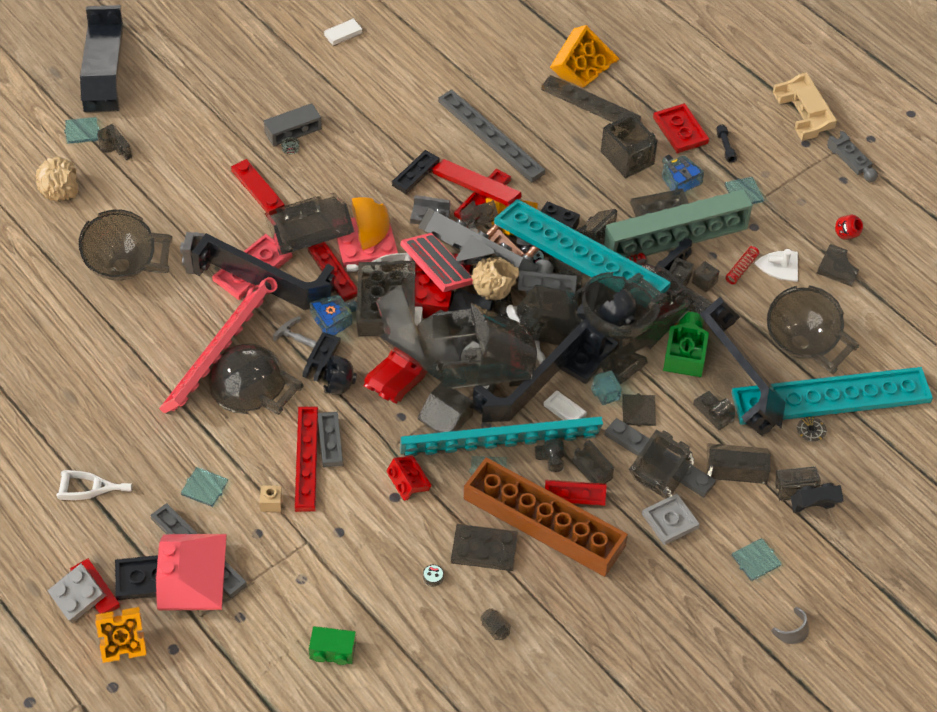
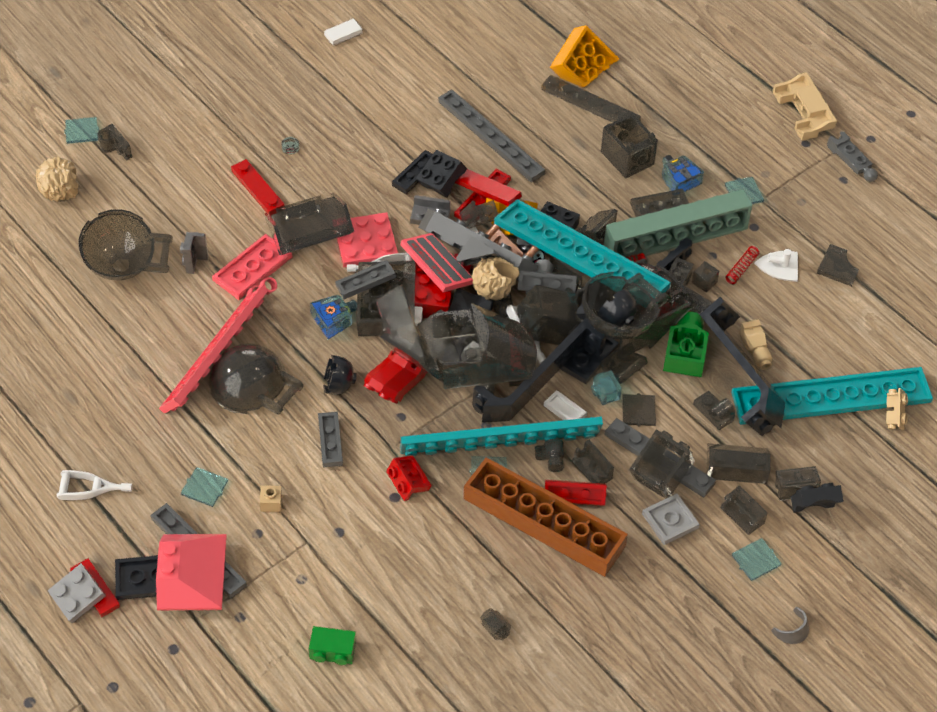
(101, 59): black panel -> none
(121, 634): light orange brick -> none
(253, 270): black panel -> none
(283, 330): light grey piece -> none
(292, 124): dark grey brick -> none
(306, 459): red tile -> none
(324, 348): black hinge -> none
(343, 283): red tile -> none
(365, 279): none -> dark grey plate
(371, 220): light orange brick -> none
(433, 575): tile -> none
(441, 173): none -> black brick
(446, 410): clear smoke slope -> none
(484, 547): clear smoke plate -> none
(680, 128): red plate -> none
(730, 154): black bar -> none
(744, 510): none -> clear smoke hinge
(755, 343): none -> tan piece
(809, 325): clear smoke windscreen -> none
(811, 429): clear smoke piece -> none
(849, 227): red head -> none
(897, 401): none -> tan hinge

